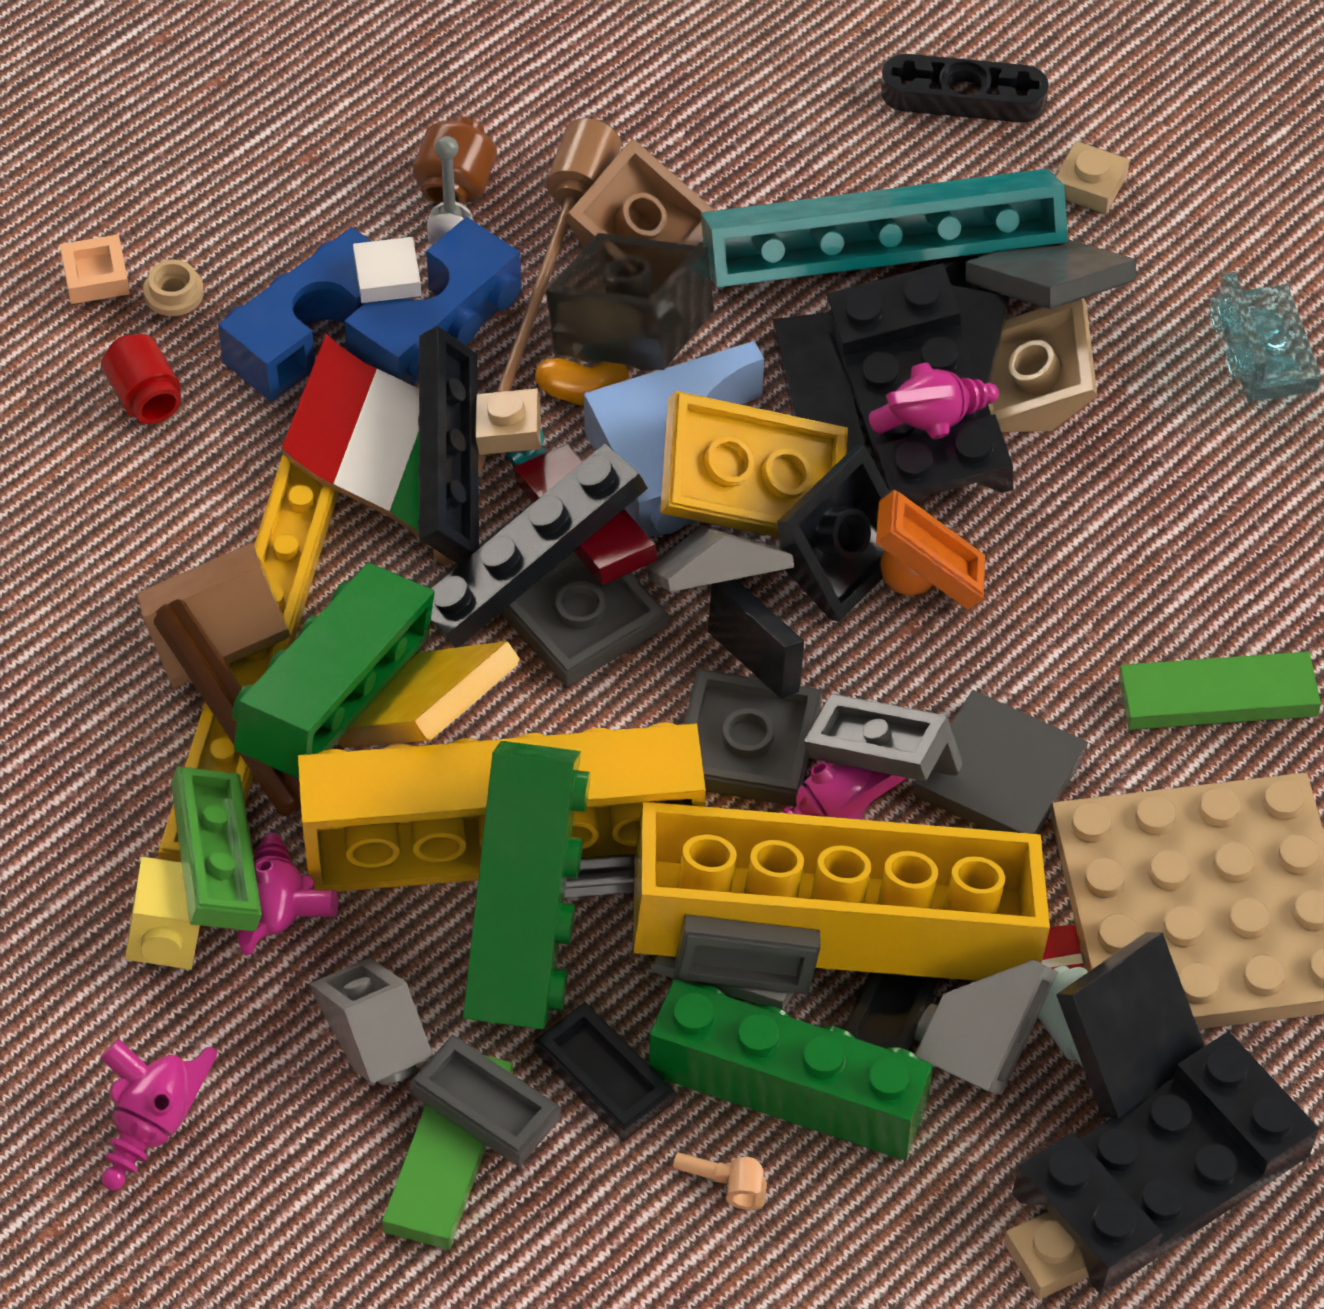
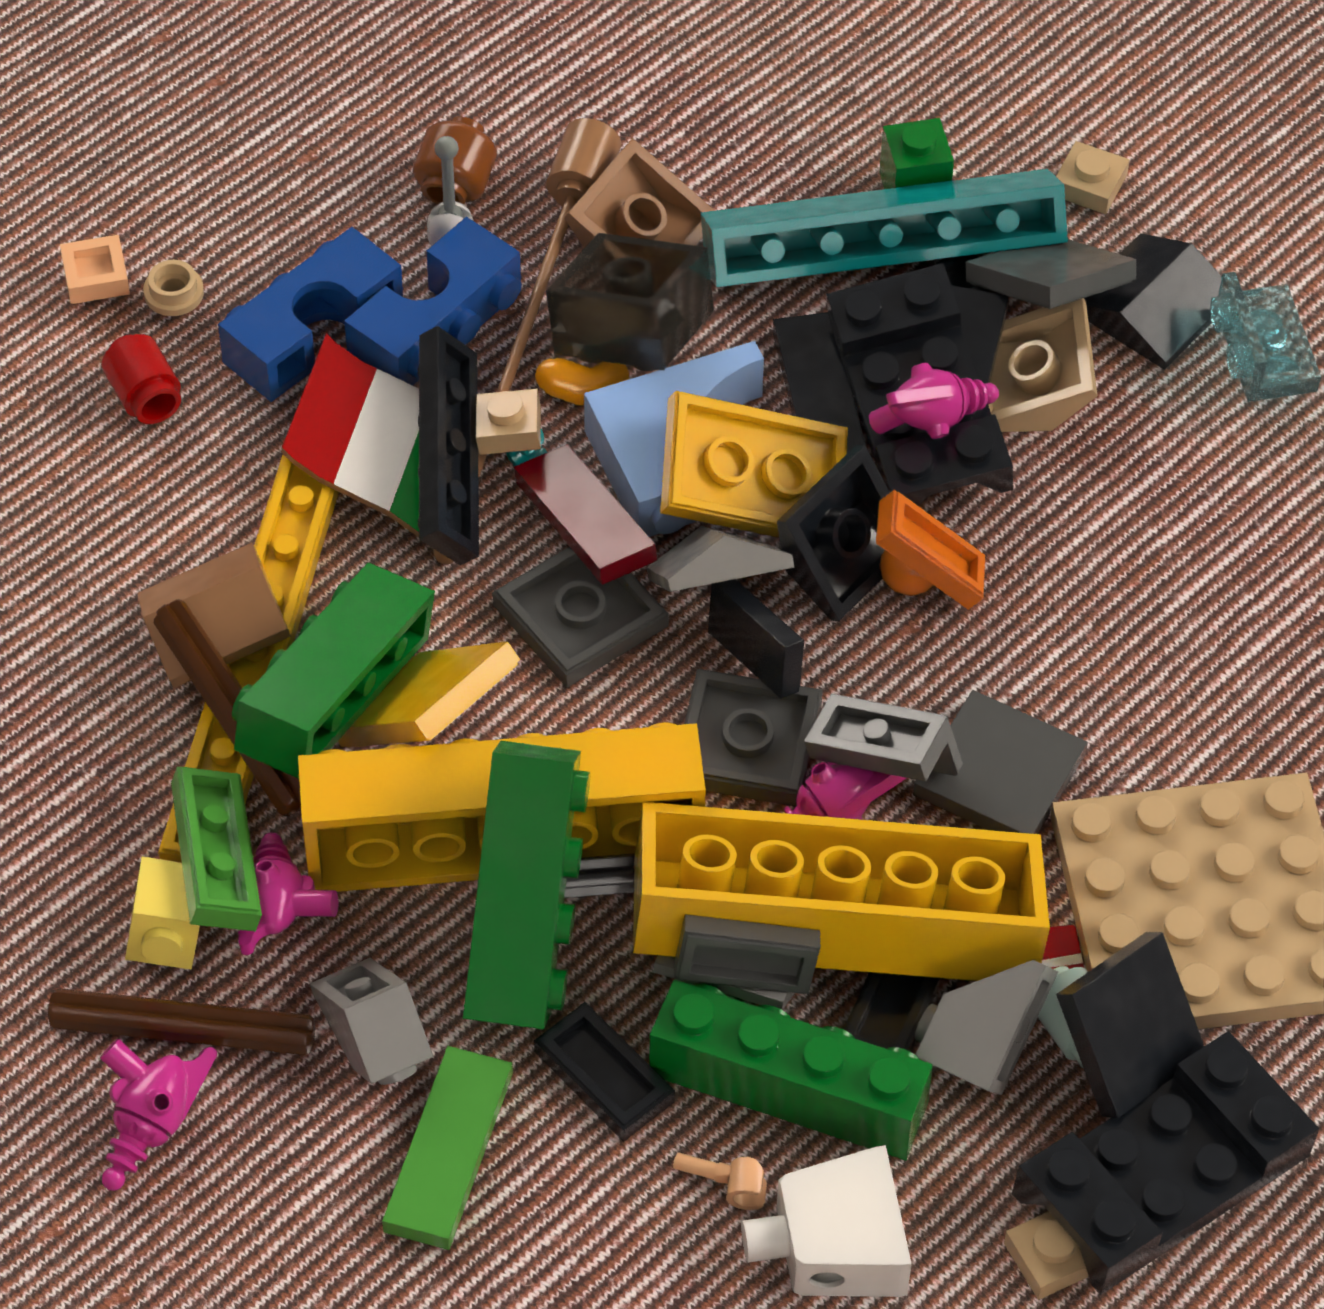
(181, 1021): none -> reddish brown axle
(387, 269): white tile -> none
(485, 1100): dark grey tile -> none
(533, 544): black plate -> none
(837, 1229): none -> white torso
(915, 154): none -> green brick
(947, 71): black beam -> none
(1163, 305): none -> black slope
(1219, 690): bright green tile -> none

